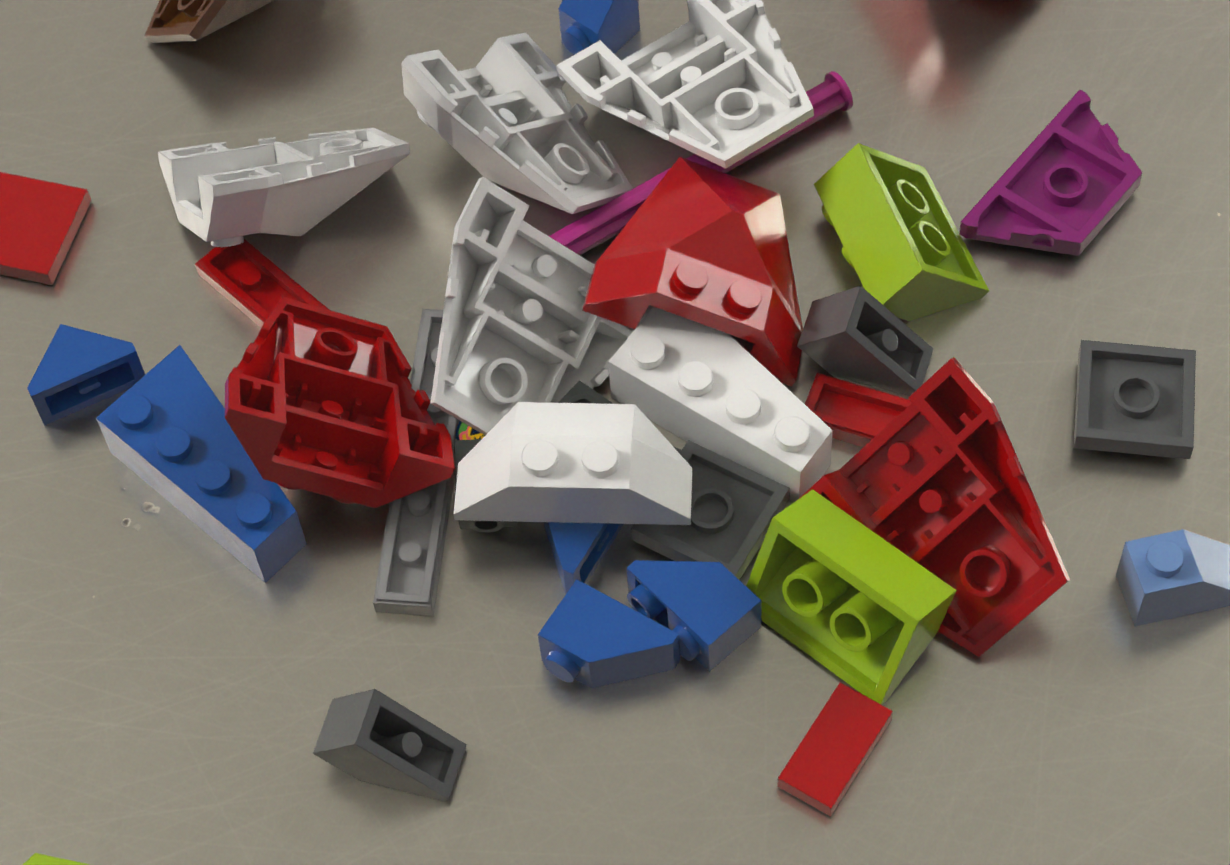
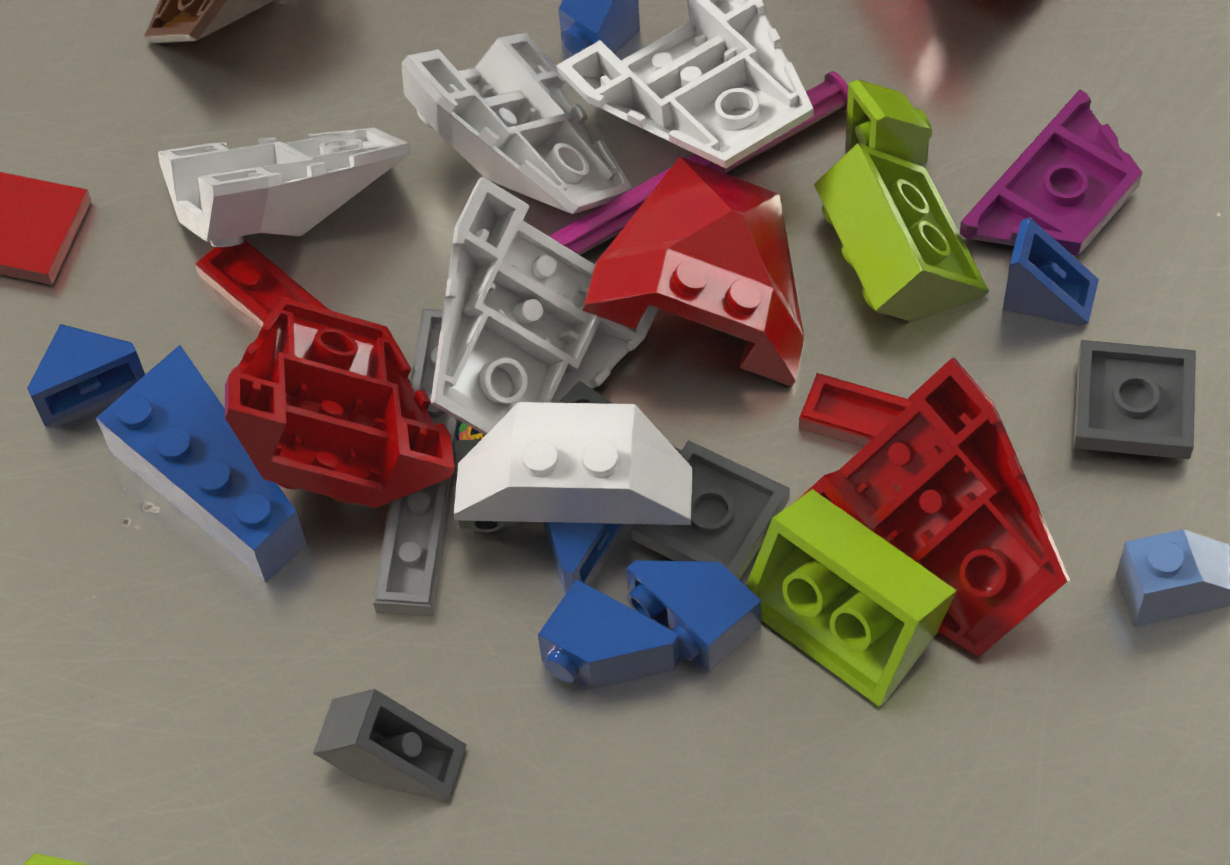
(720, 398): white wedge -> none
(835, 749): red tile -> none
(864, 342): dark grey slope -> none
(886, 122): none -> lime slope
(1048, 279): none -> blue slope

